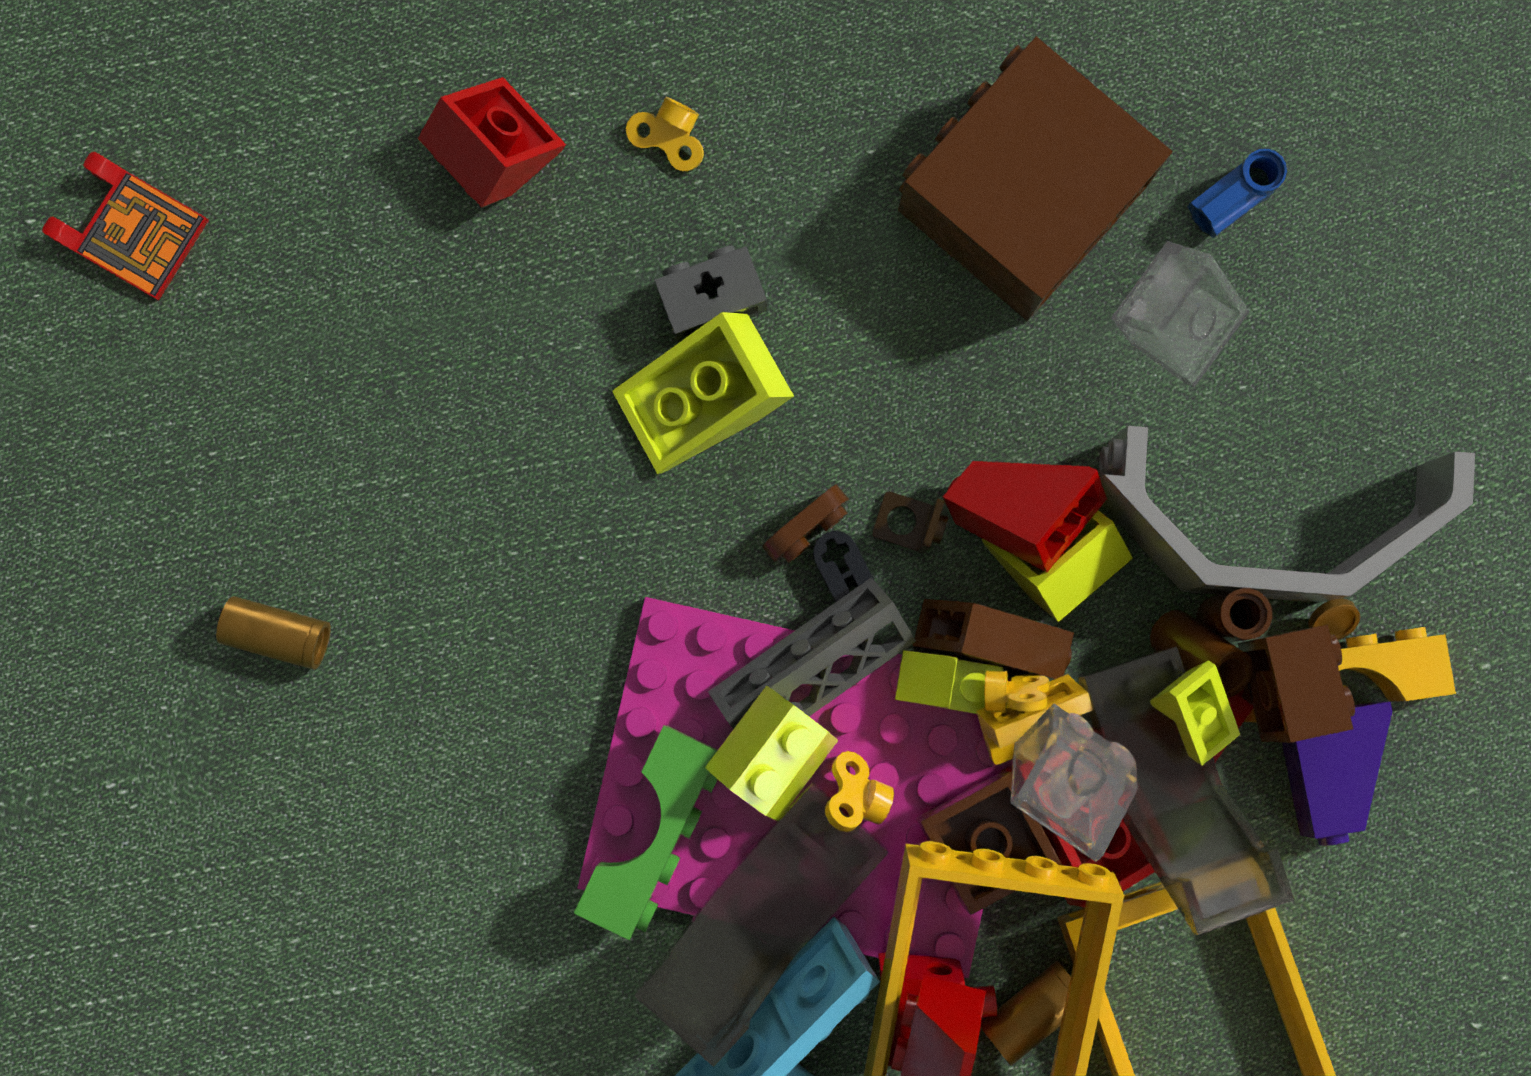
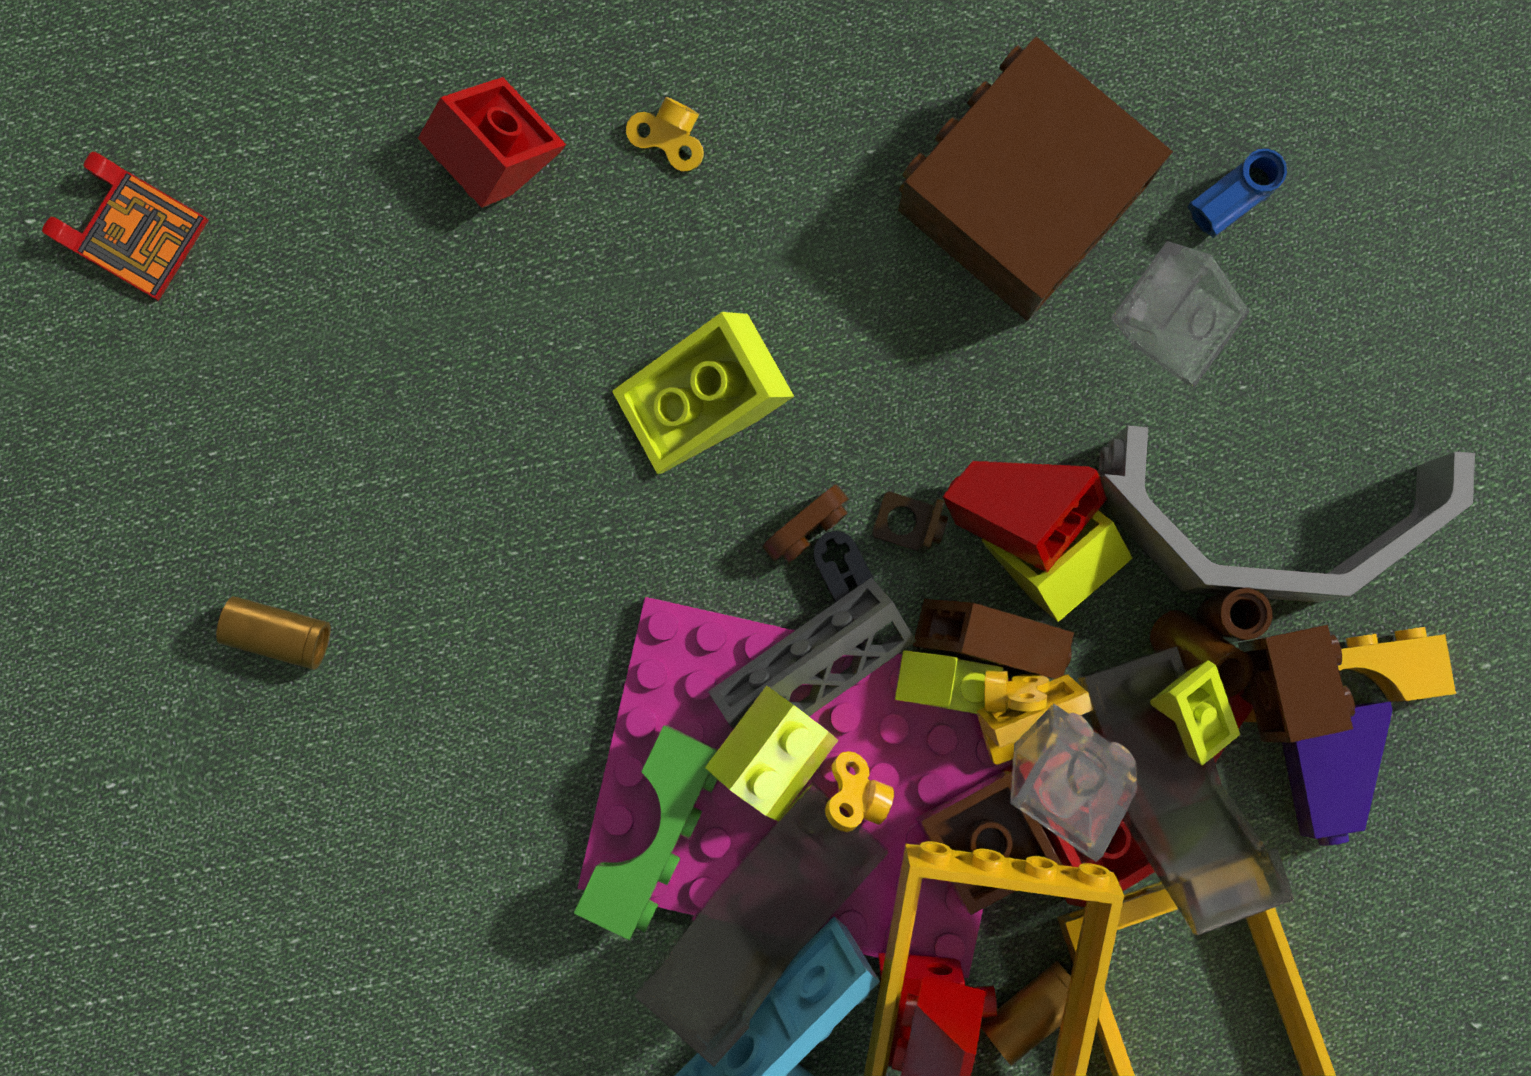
(728, 272): dark grey brick -> none
(1339, 615): pearl gold piece -> none

